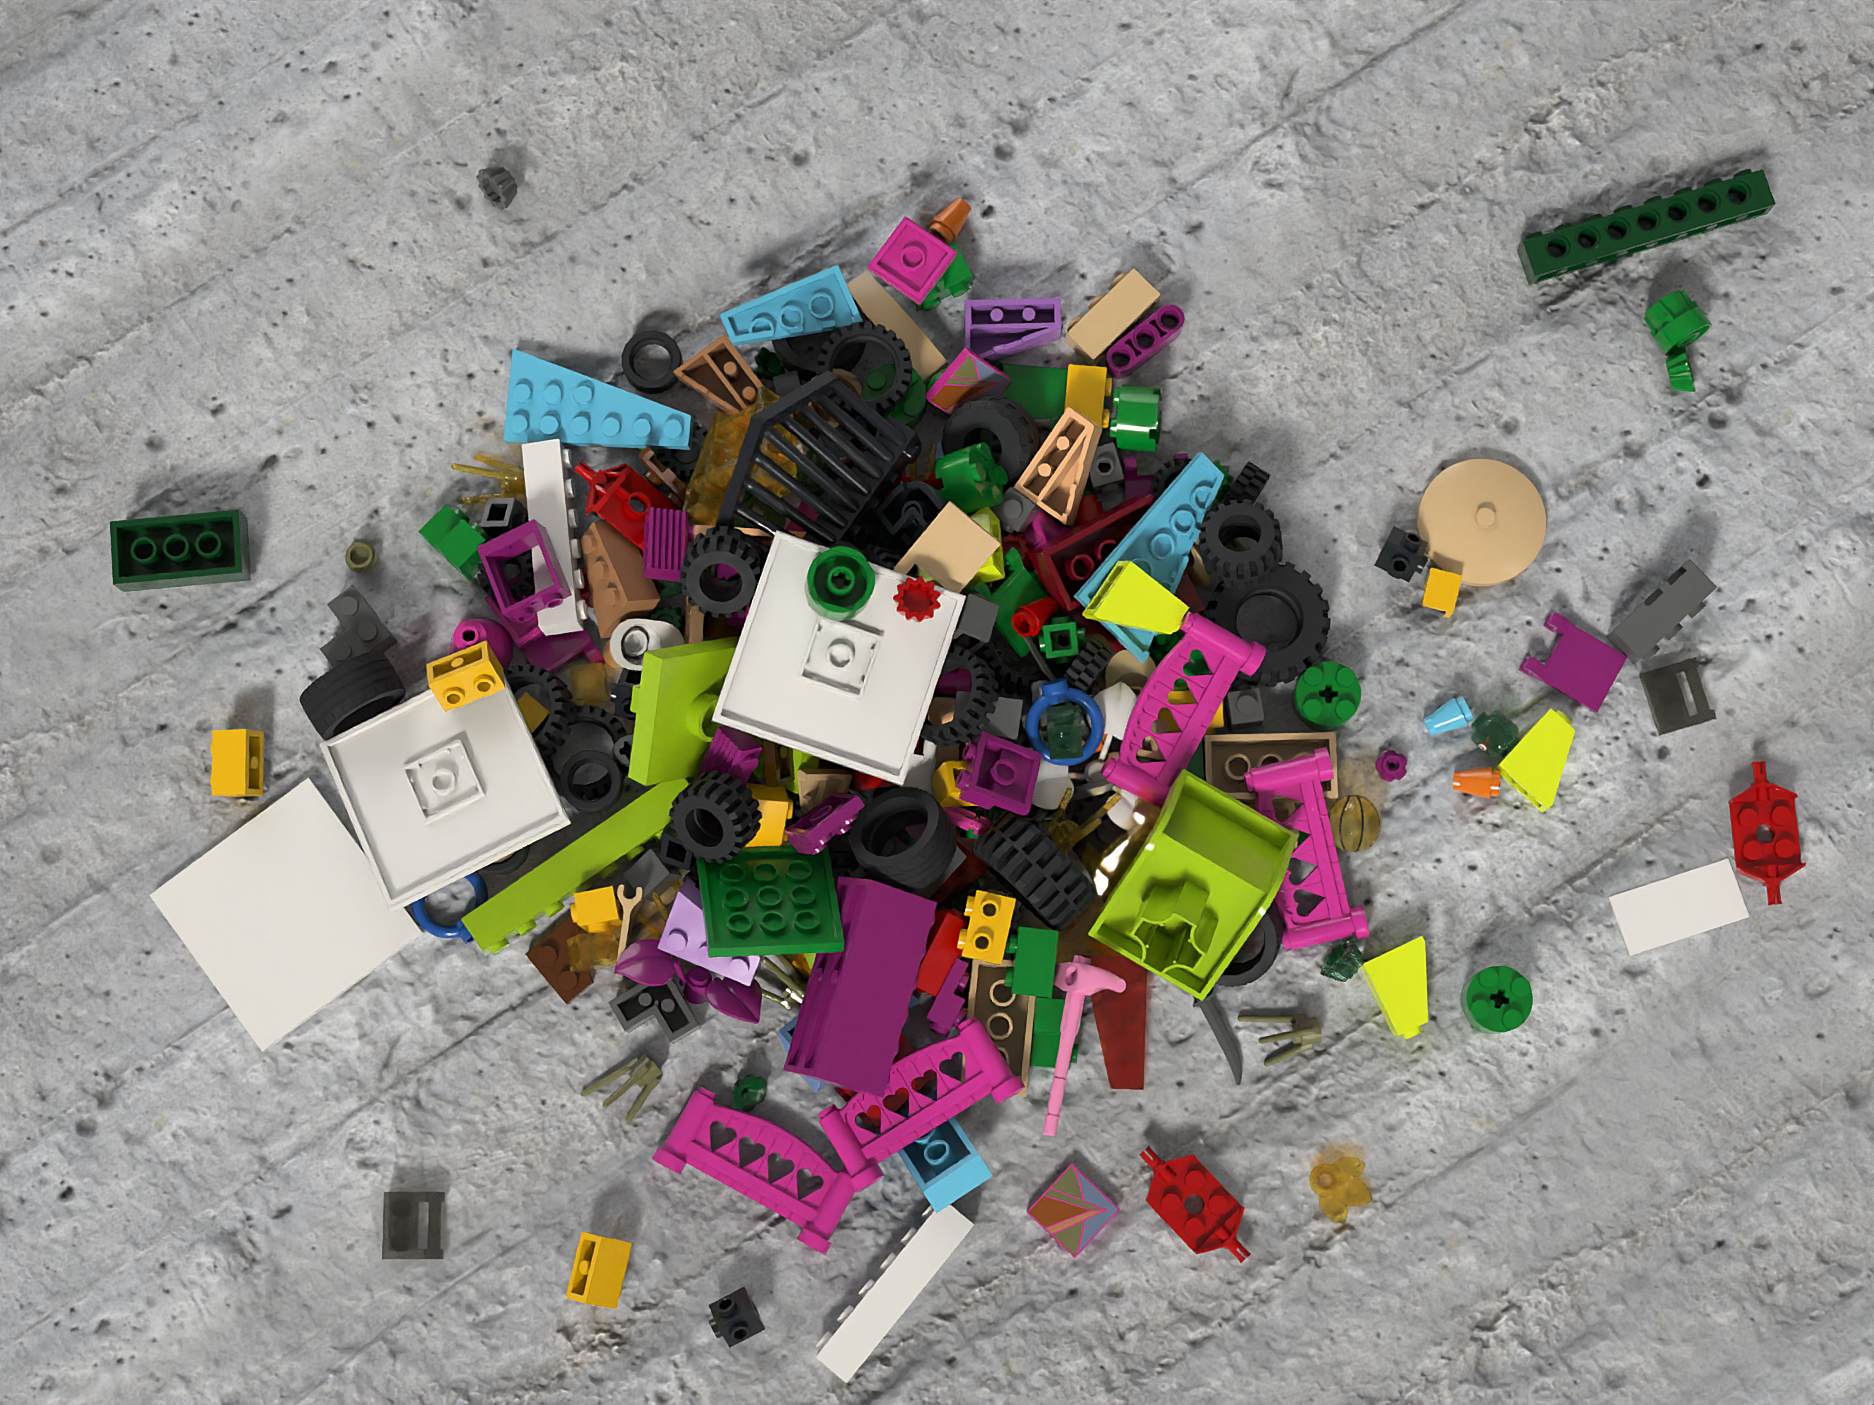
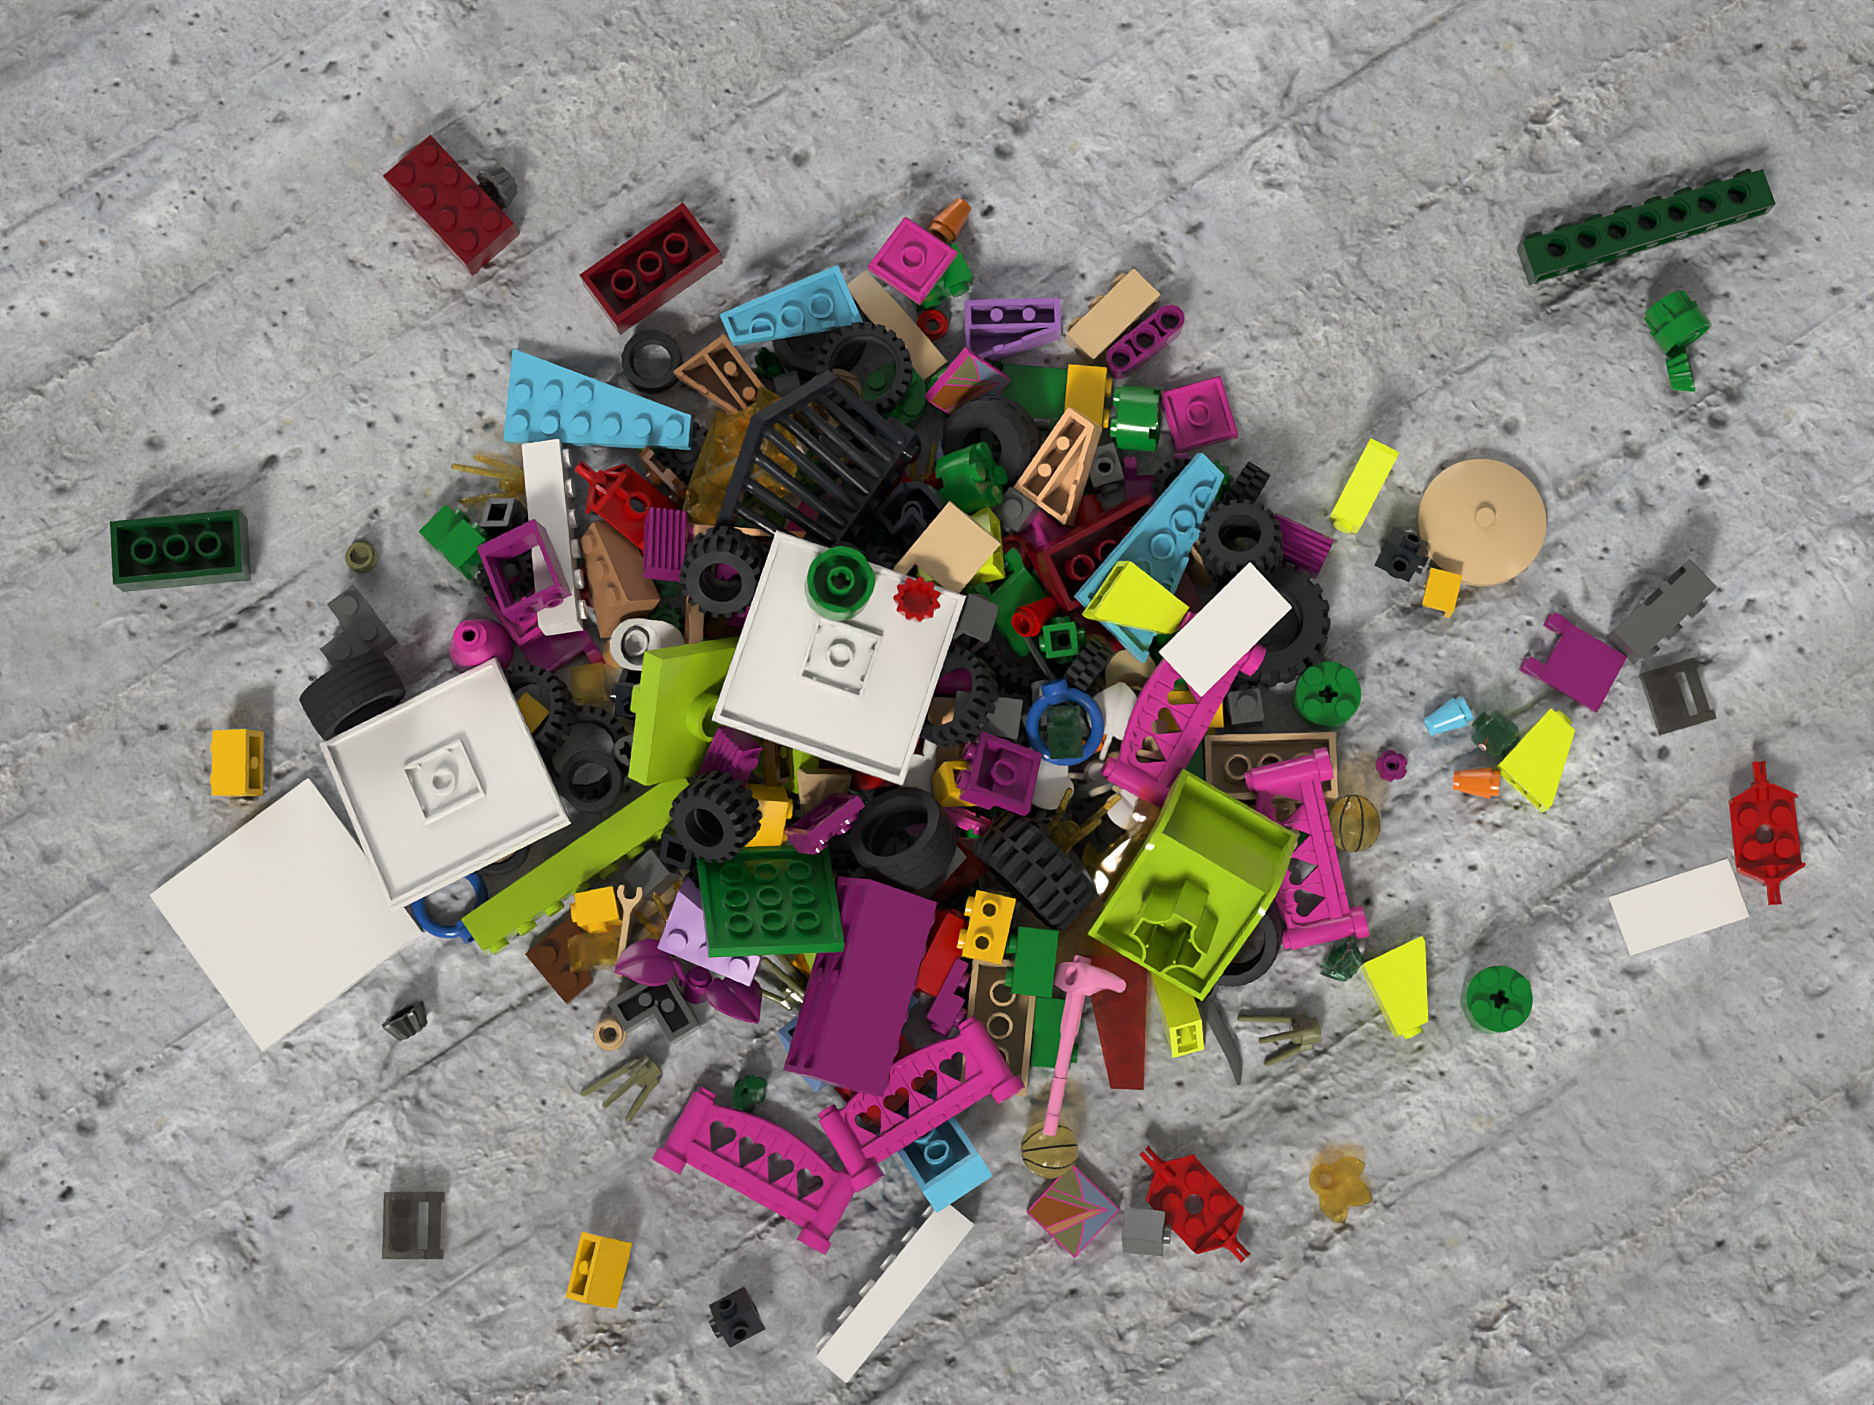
(406, 1021): none -> pearl dark grey piece
(451, 205): none -> dark red brick
(465, 676): yellow brick -> none
(599, 1034): none -> tan plate
(651, 268): none -> dark red brick
(933, 316): none -> red plate
(1049, 1155): none -> clear yellow piece
(1145, 1232): none -> dark grey brick
(1179, 1017): none -> neon yellow slope
(1198, 415): none -> dark pink tile
(1225, 629): none -> white sticker
(1303, 546): none -> magenta brick
(1363, 487): none -> neon yellow slope

